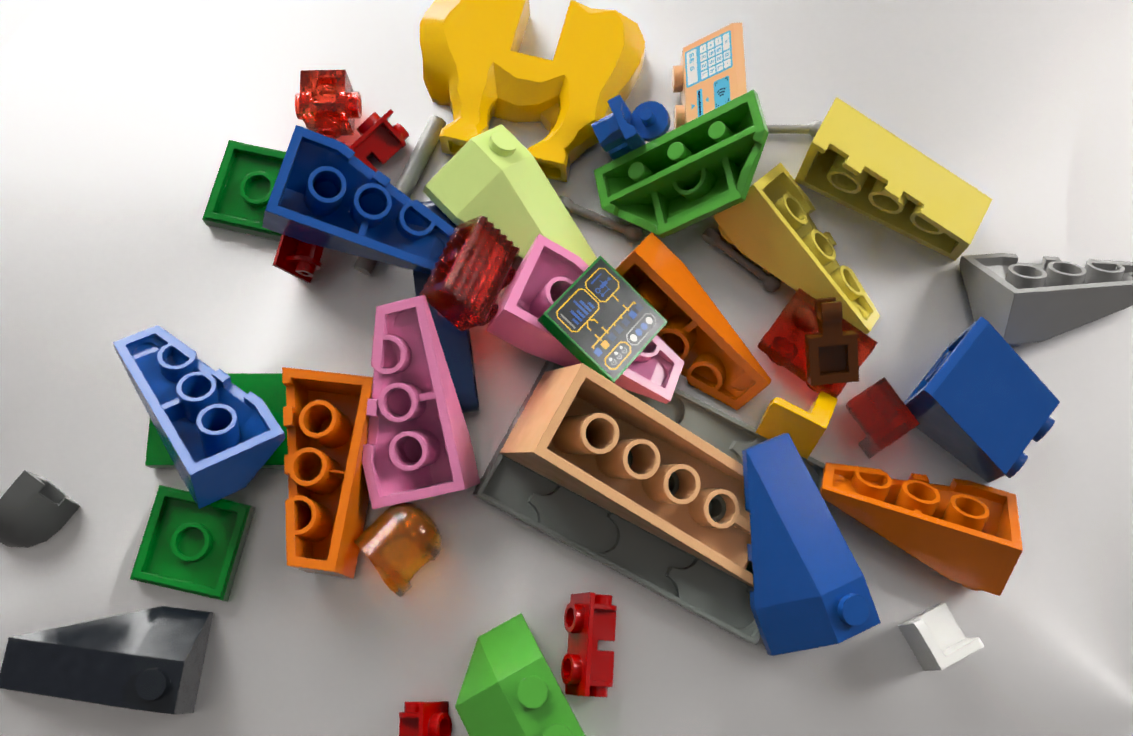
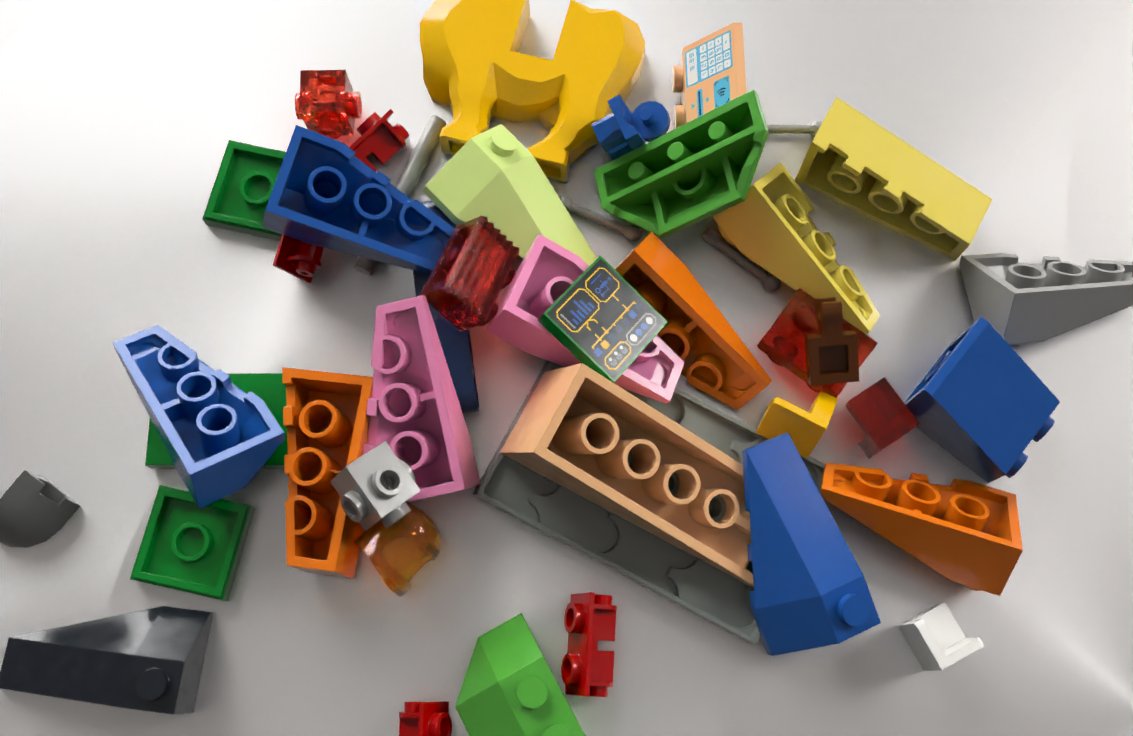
(376, 488): none -> light grey brick

